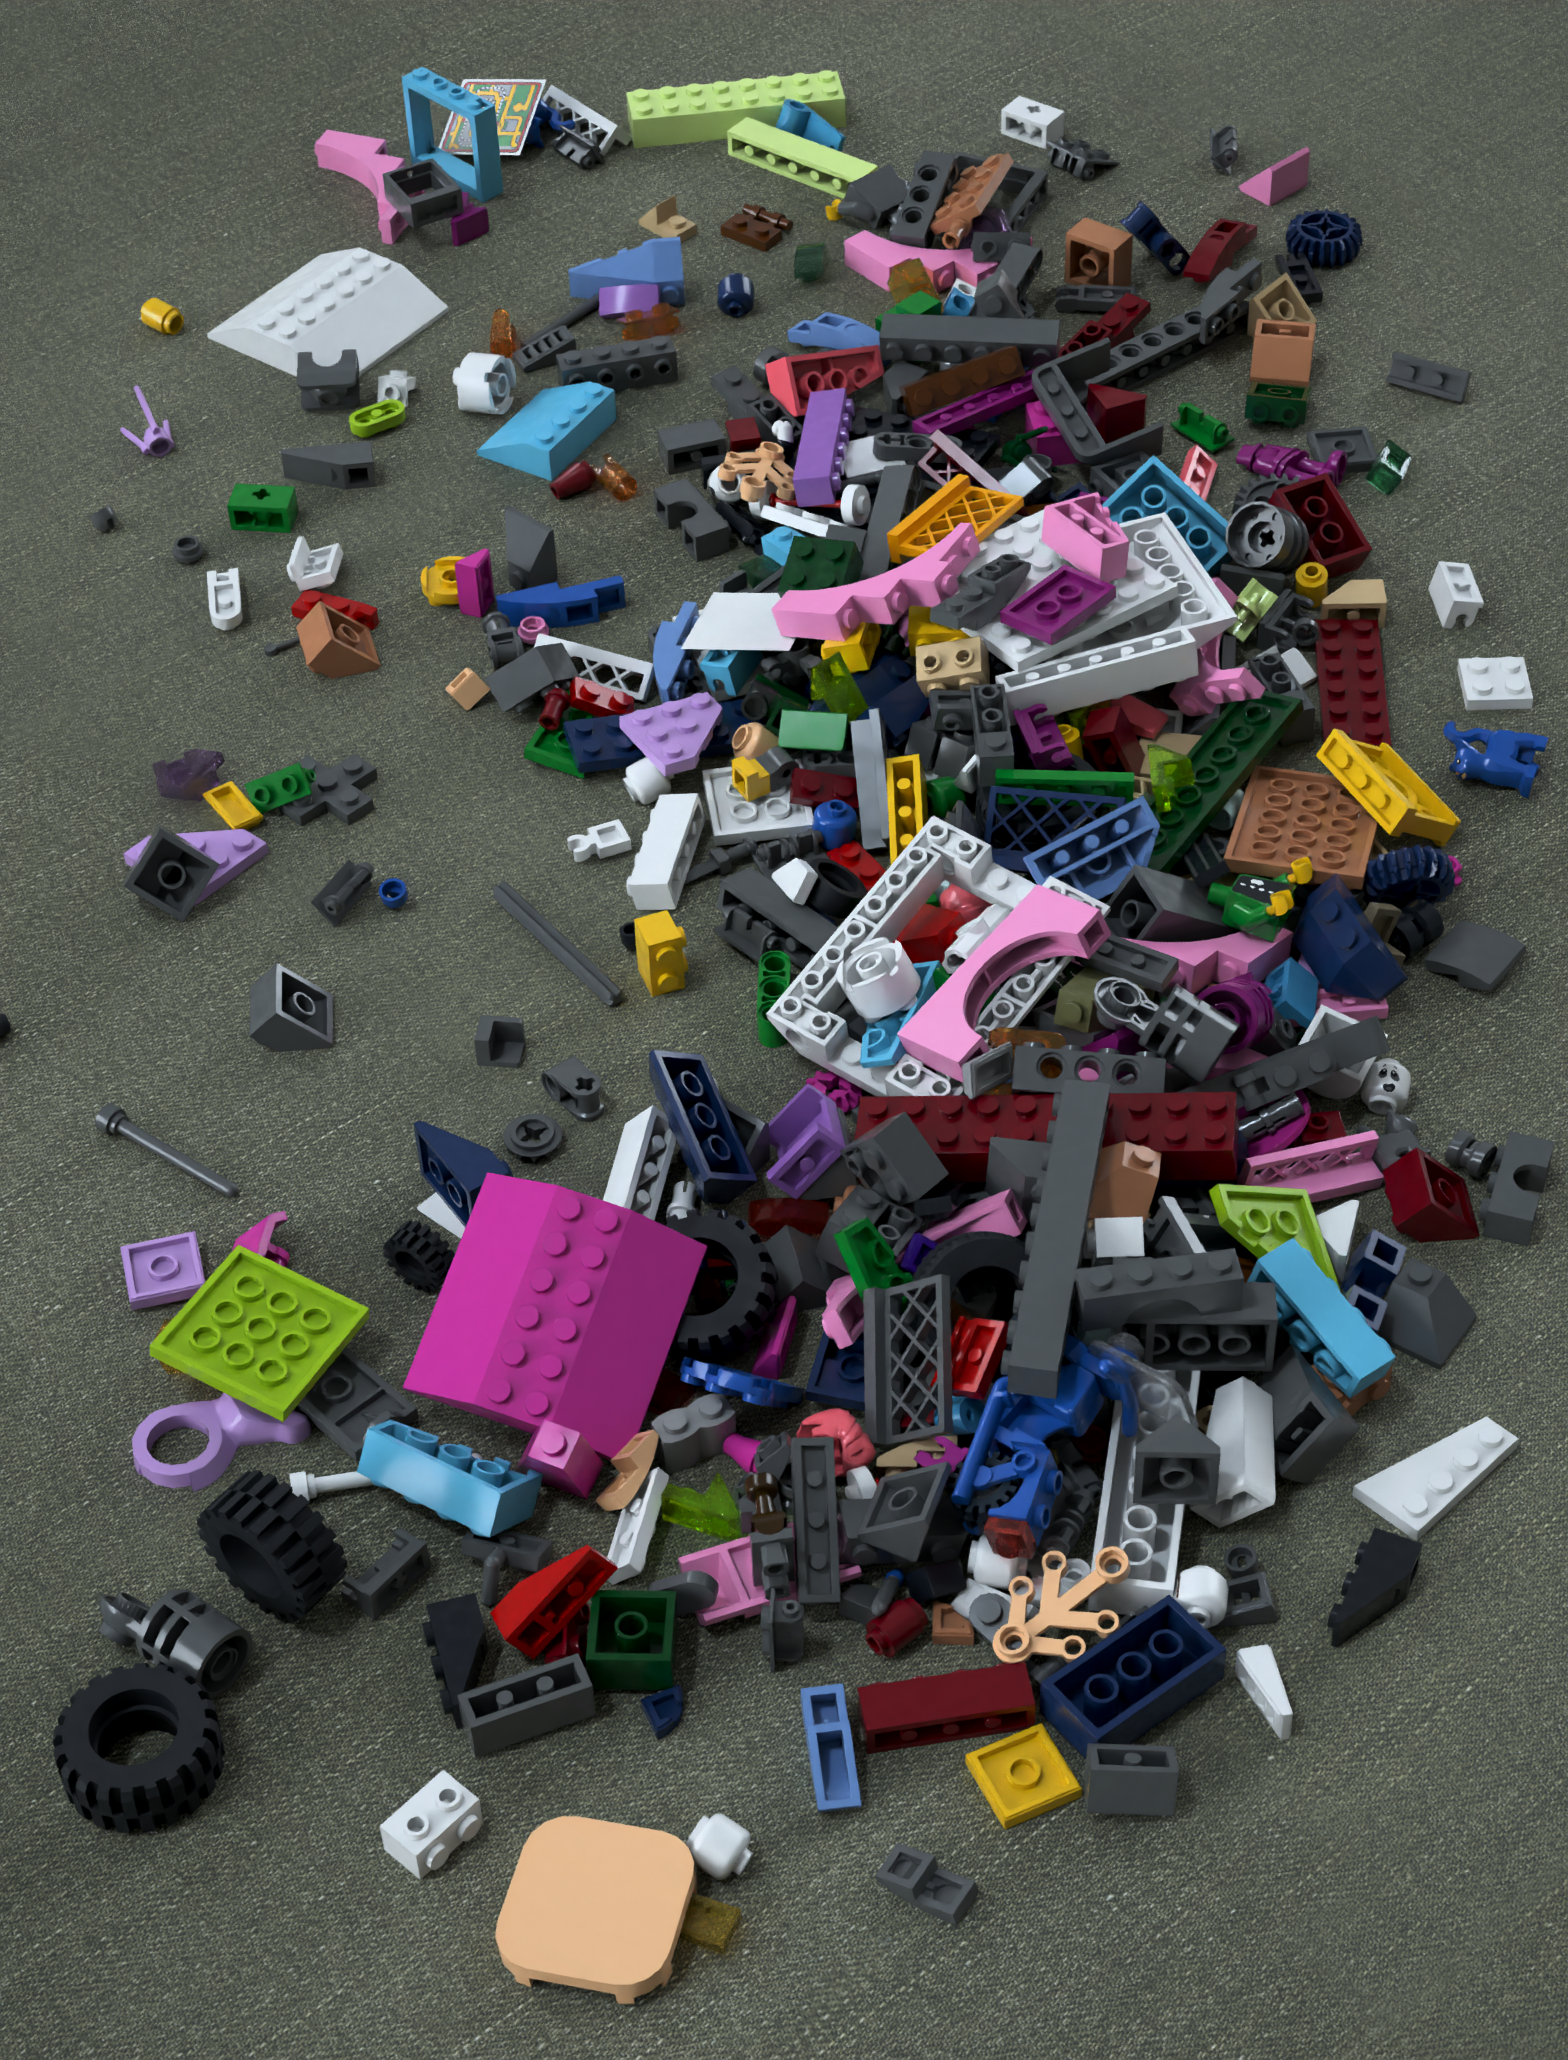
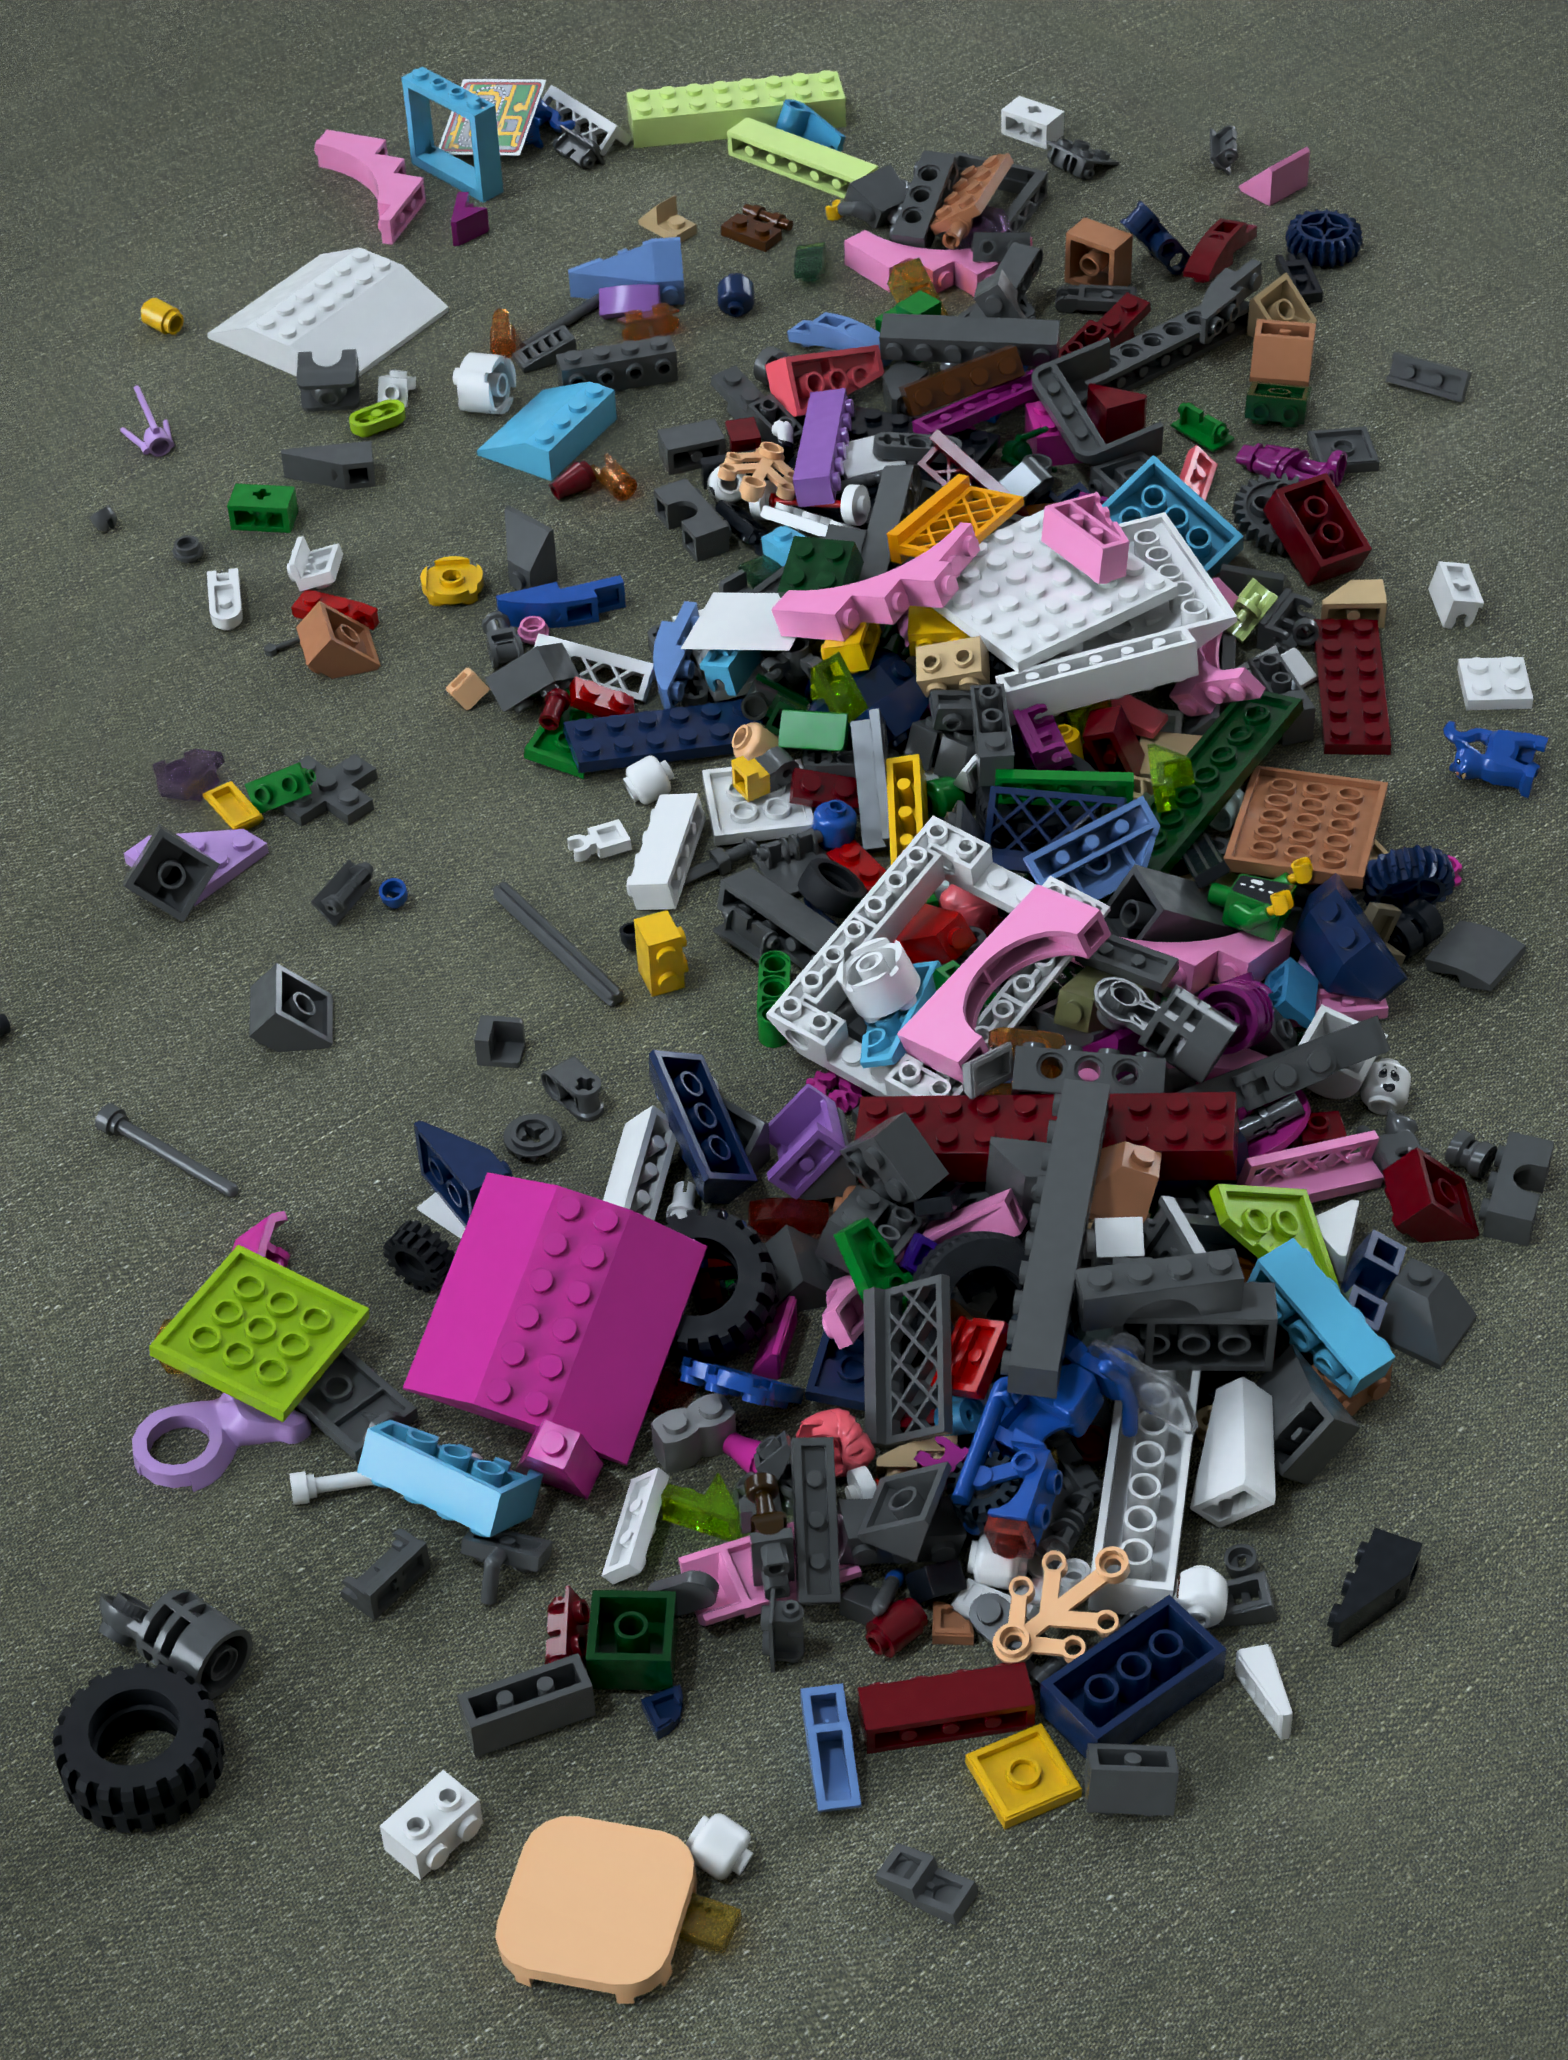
(162, 1270): lavender plate -> none
(272, 1545): black tyre -> none
(429, 207): dark grey window -> none
(460, 1645): black slope -> none
(475, 583): dark pink slope -> none
(550, 1599): red slope -> none
(633, 1464): light nougat slope -> none
(674, 731): lavender plate -> none
(796, 880): white tile -> none
(957, 301): dark azure leg -> none
(972, 936): white piece -> none
(985, 594): dark grey slope -> none
(1058, 604): magenta plate -> none
(1176, 1466): dark grey slope -> none
(1252, 536): dark grey wheel -> none
(1312, 582): yellow brick -> none
(1388, 788): yellow fence -> none
(1389, 467): clear green slope -> none
(1434, 1480): white wing -> none

